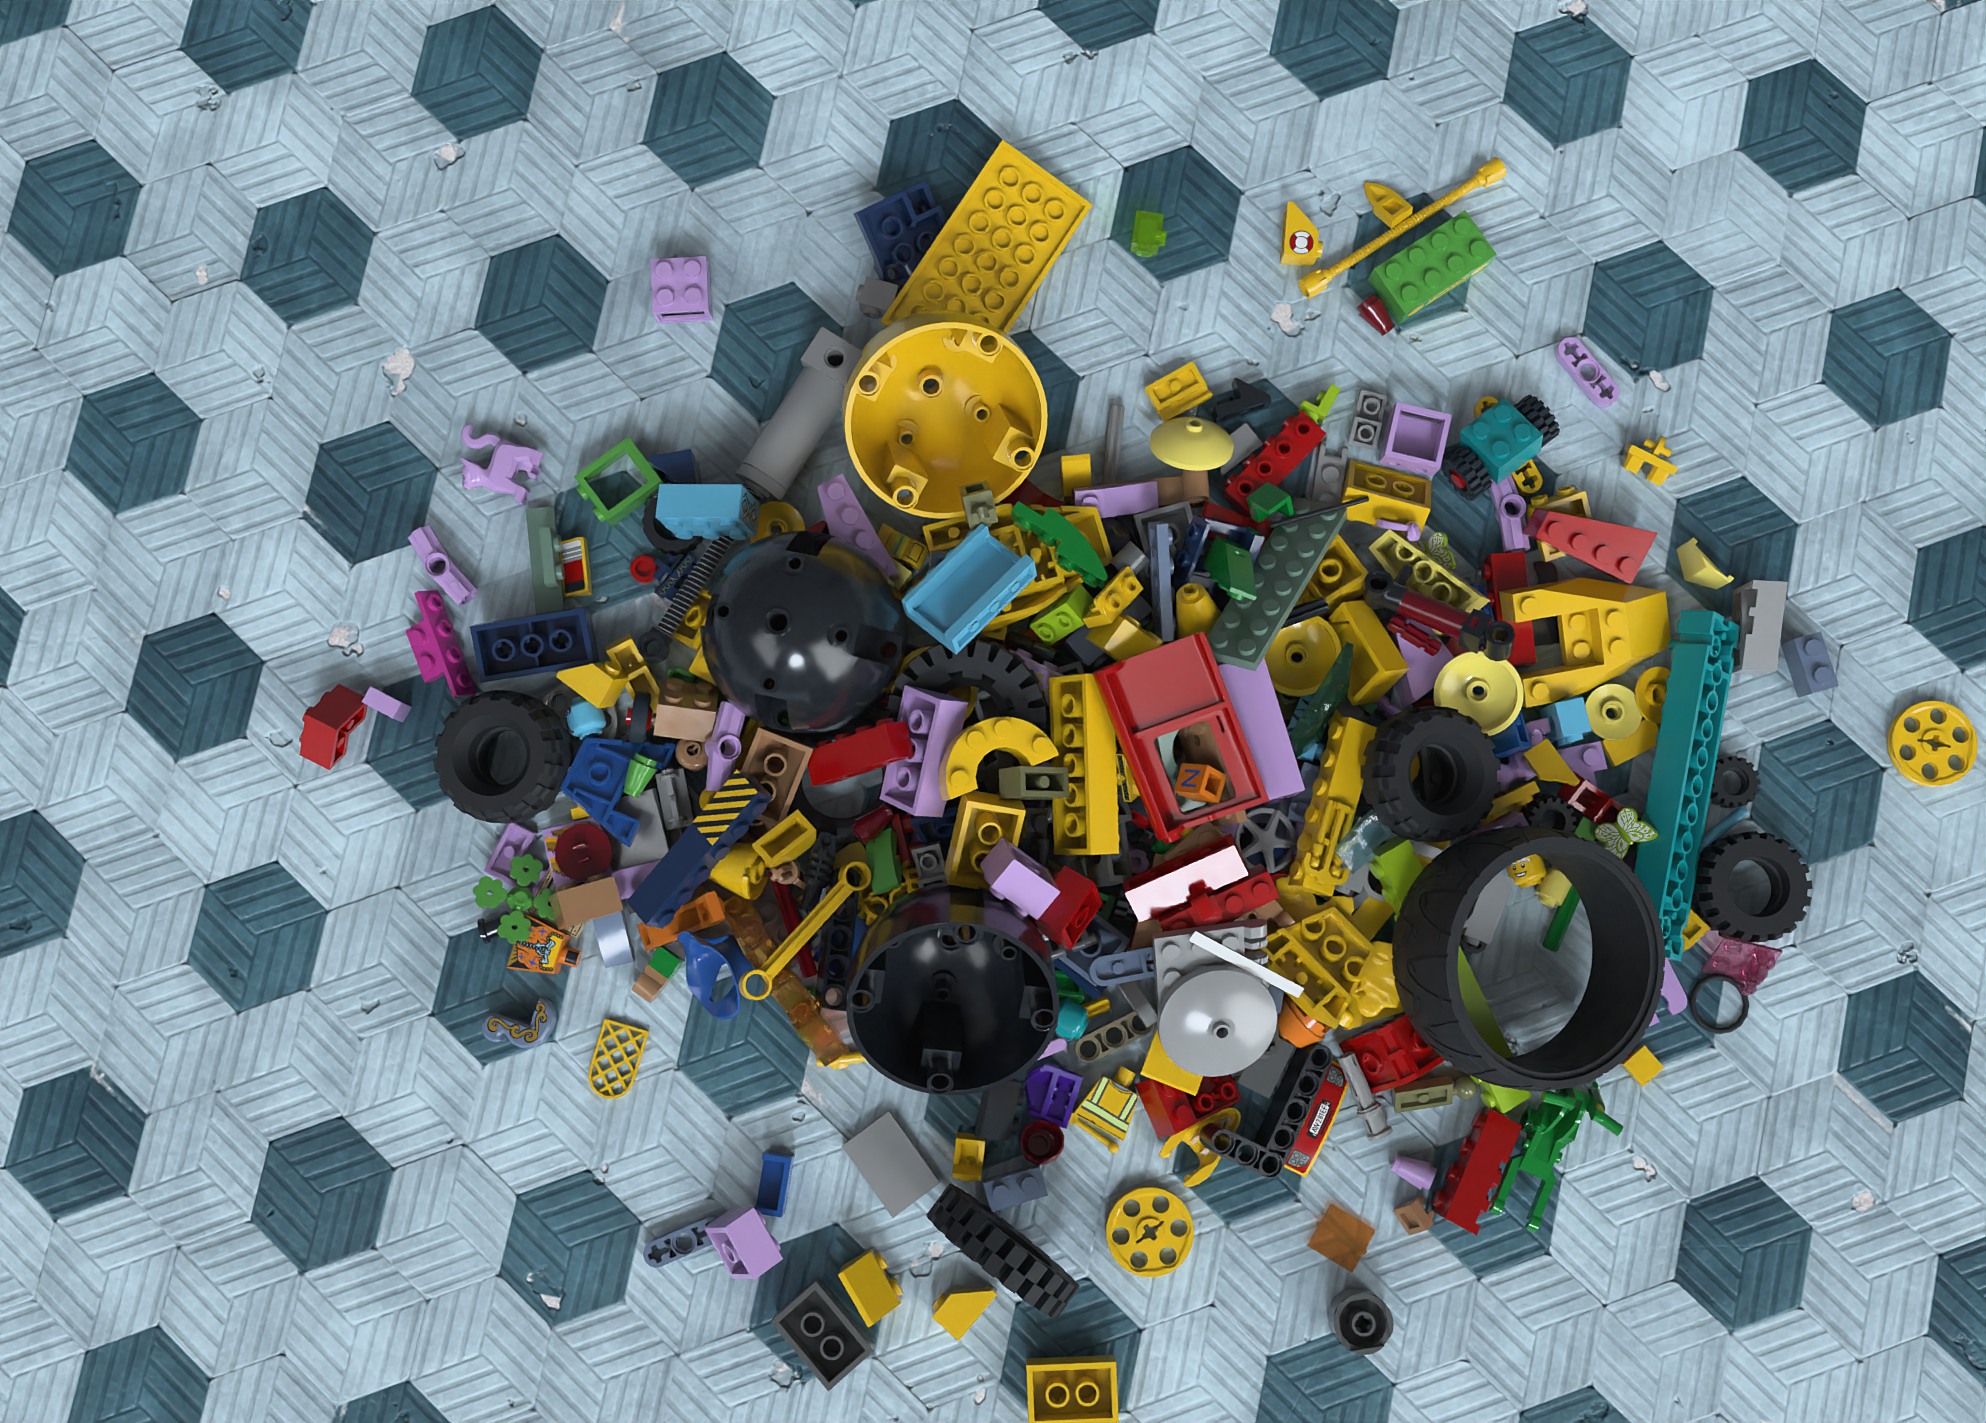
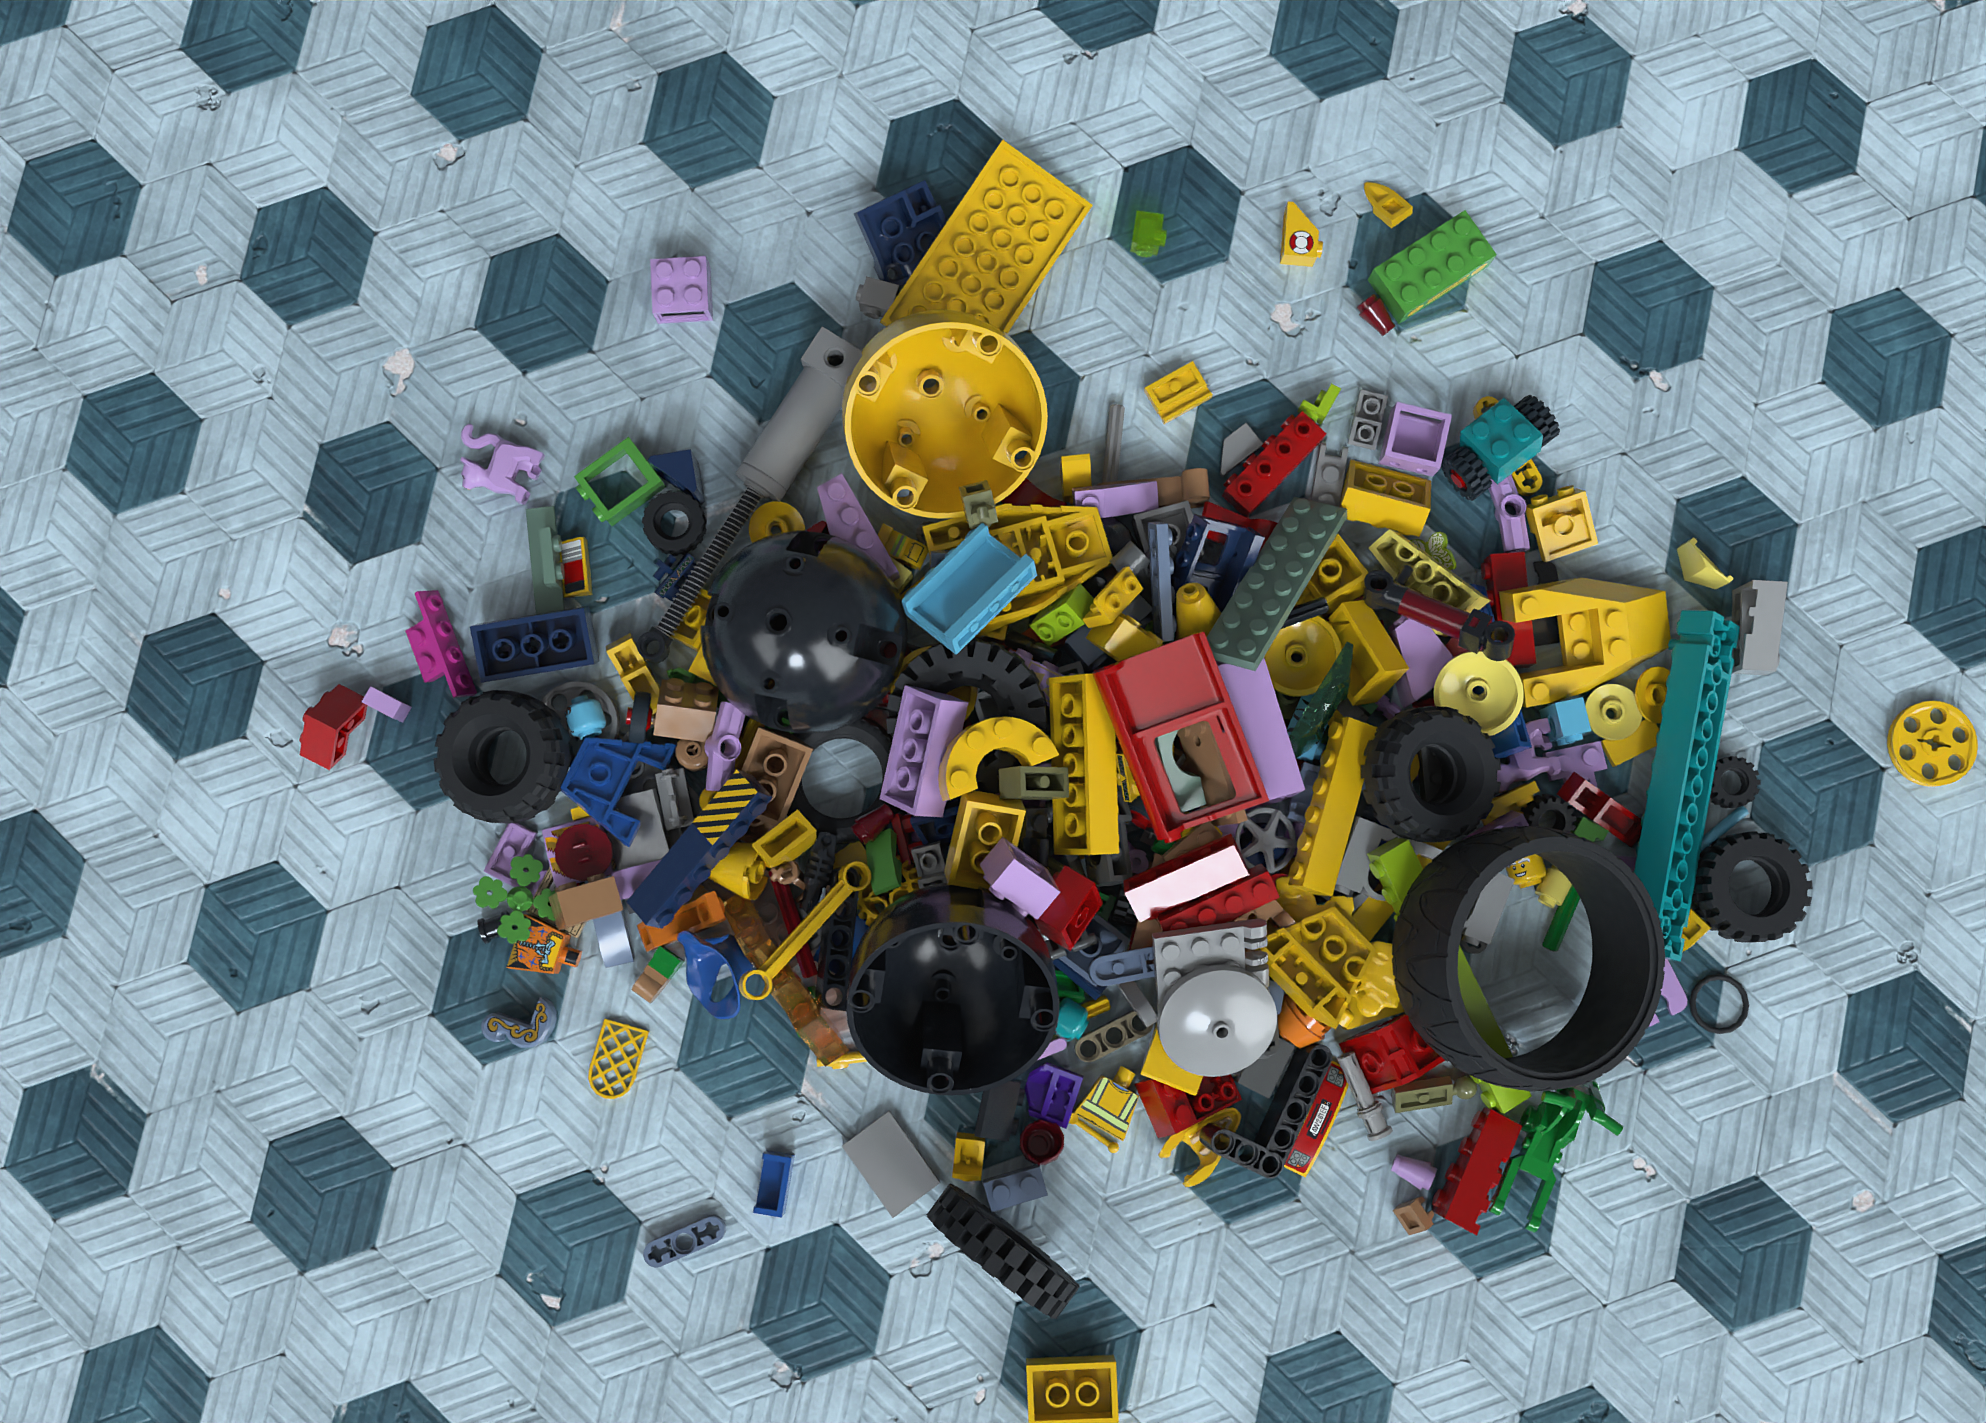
(451, 579): lavender piece -> none
(596, 682): yellow slope -> none
(639, 773): bright green cone -> none
(643, 569): red tile -> none
(708, 510): medium azure brick -> none
(744, 1243): lavender brick -> none
(823, 1333): dark grey brick -> none
(859, 752): red brick -> none
(871, 1286): yellow slope -> none
(961, 1308): yellow slope -> none
(1072, 548): green slope -> none
(1151, 1247): yellow wedge -> none
(1191, 443): light yellow dish -> none
(1200, 783): orange brick -> none
(1205, 910): red piece -> none
(1232, 568): green slope -> none
(1246, 964): white sticker -> none
(1247, 401): black slope -> none
(1267, 501): green panel -> none
(1310, 861): yellow piece -> none
(1319, 512): black axle -> none
(1341, 1238): clear orange piece -> none
(1361, 840): clear light blue slope -> none
(1373, 1331): dark grey brick -> none
(1411, 529): lavender piece -> none
(1414, 635): dark red axle -> none
(1486, 175): yellow hose -> none
(1549, 764): yellow tile -> none
(1588, 360): lavender beam -> none
(1599, 544): wedge -> none
(1624, 832): animal -> none
(1642, 1065): yellow tile -> none
(1660, 468): yellow hips -> none
(1742, 962): clear pink hinge -> none
(1809, 664): sand blue brick -> none

